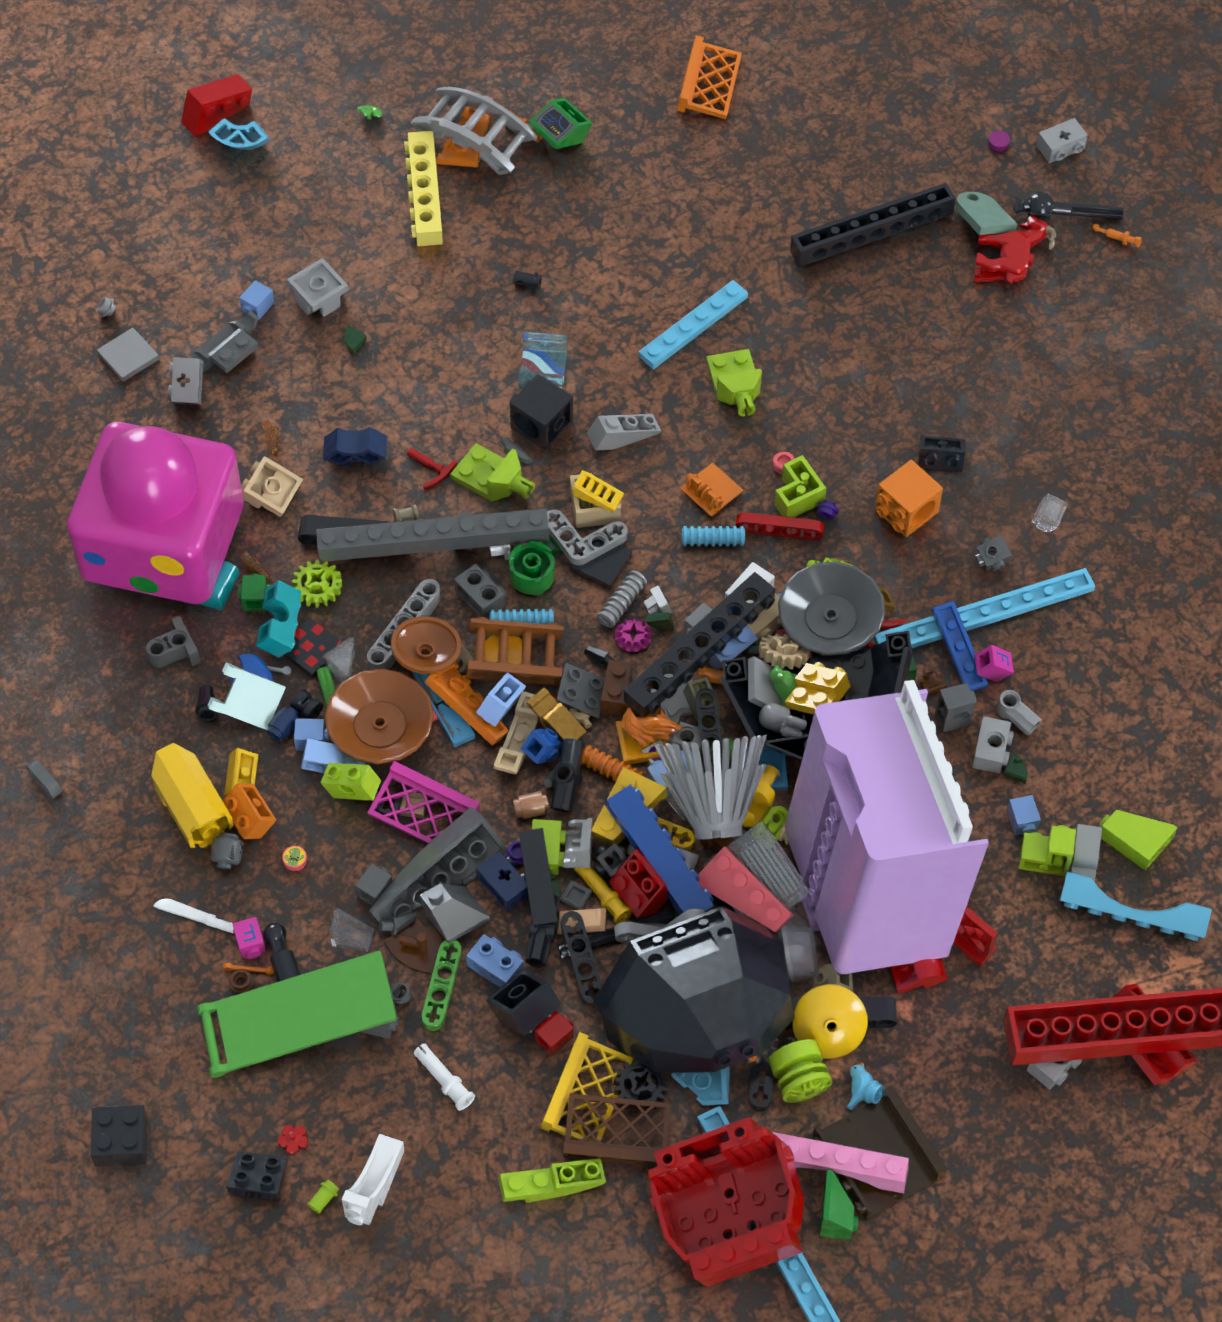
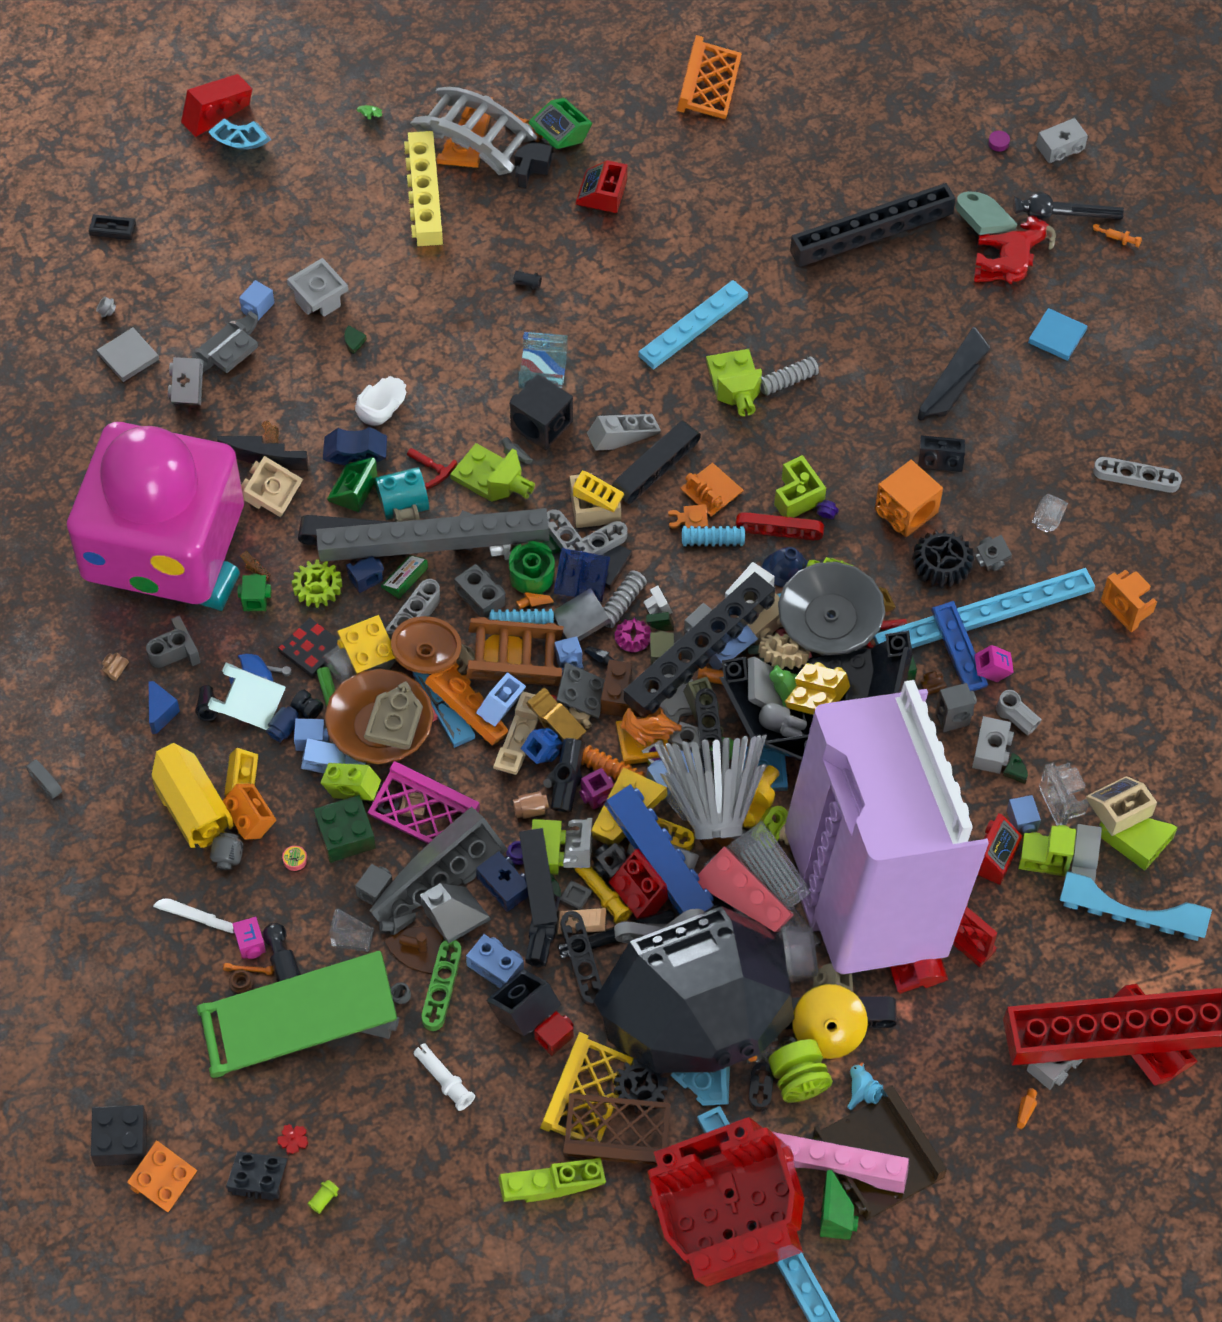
(111, 229): none -> black tile
(114, 665): none -> medium nougat plate
(161, 1176): none -> orange hinge
(162, 707): none -> blue slope
(253, 449): none -> black slope
(278, 634): teal arch -> none
(344, 828): none -> dark green brick
(354, 484): none -> green slope
(365, 573): none -> dark blue brick
(366, 644): none -> yellow hinge
(374, 1182): white arch -> none
(379, 402): none -> white hair
(394, 718): none -> dark tan tile
(401, 491): none -> teal brick
(405, 576): none -> slope
(533, 600): none -> orange bar
(534, 159): none -> black brick
(568, 651): none -> medium blue brick
(580, 572): none -> clear blue slope
(581, 615): none -> flat silver slope
(596, 788): none -> magenta brick
(603, 186): none -> red slope
(657, 461): none -> black beam
(659, 644): none -> olive brick
(692, 516): none -> orange plate
(780, 459): coral tile -> none
(784, 564): none -> dark blue hat
(794, 373): none -> light grey piece
(932, 550): none -> black gear
(955, 376): none -> black wedge
(1002, 847): none -> slope
(1027, 1106): none -> orange bar
(1057, 334): none -> dark azure tile
(1057, 790): none -> clear panel
(1122, 598): none -> orange panel
(1122, 804): none -> tan slope
(1137, 478): none -> light grey beam

